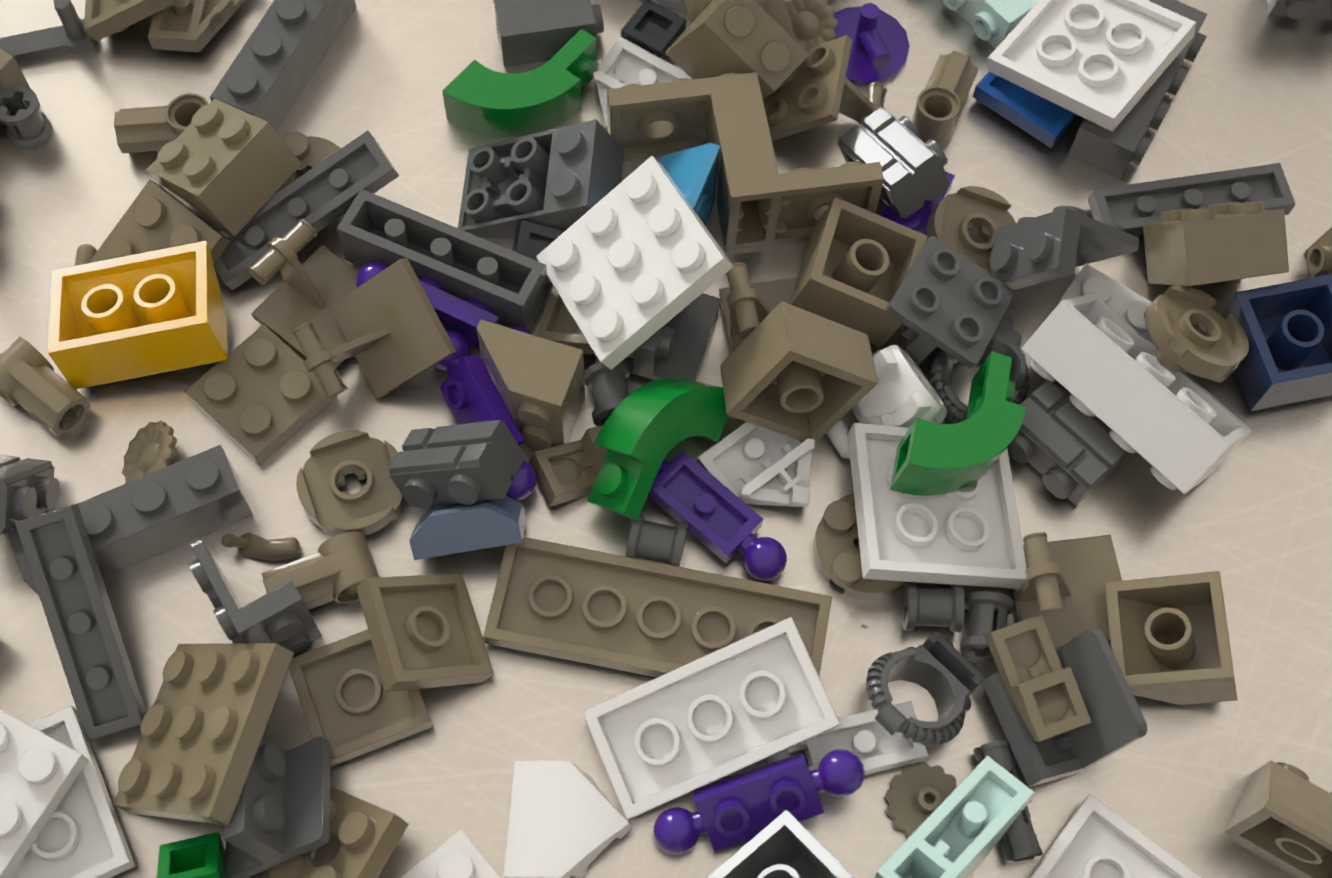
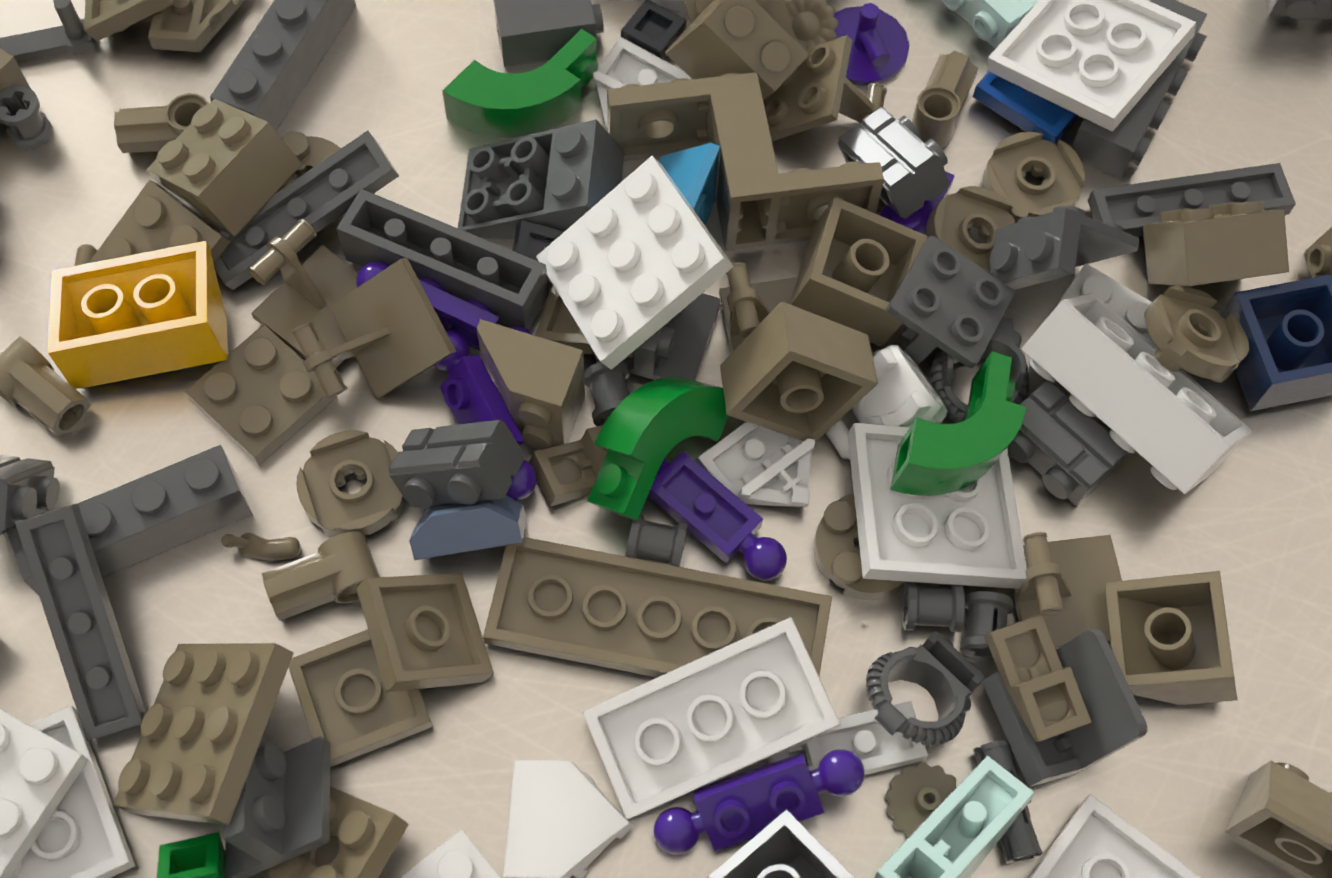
(149, 451): dark tan piece -> none
(273, 618): dark grey bracket -> none
(1028, 152): none -> dark tan plate

